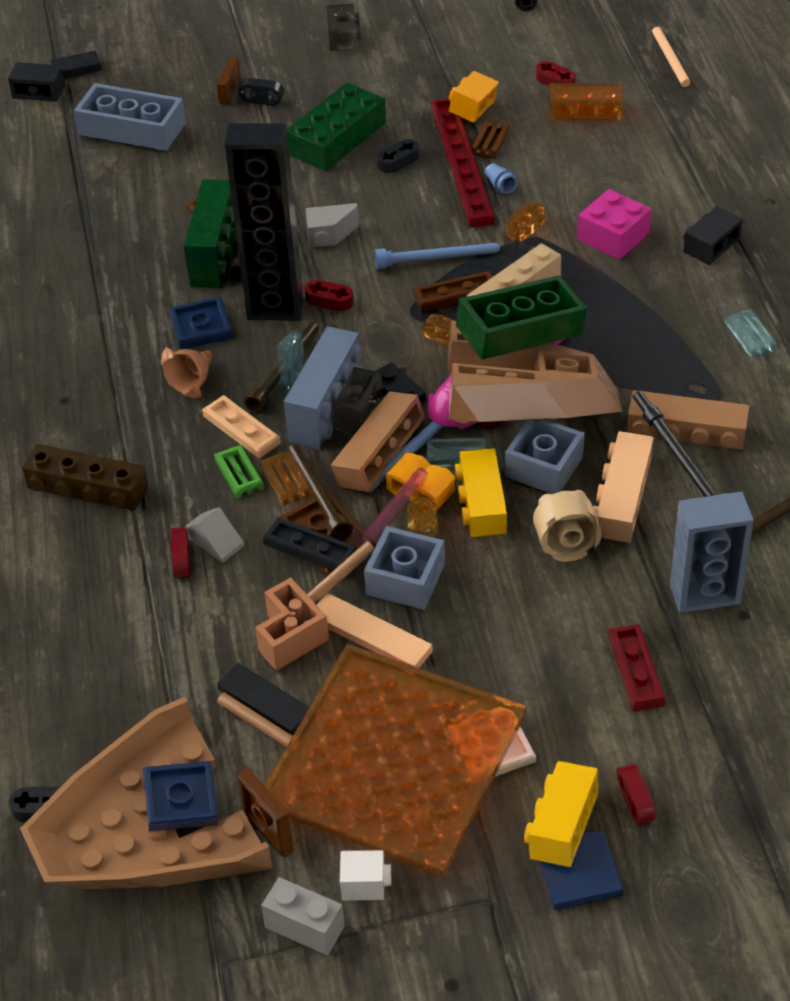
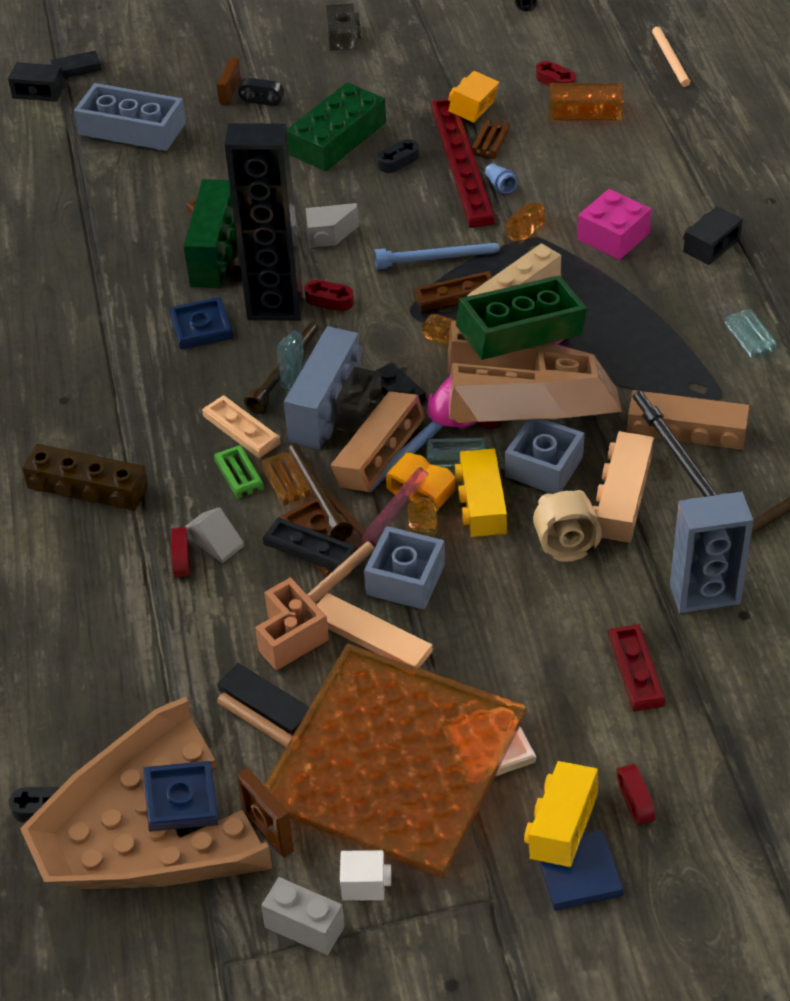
(186, 370): nougat hat -> none

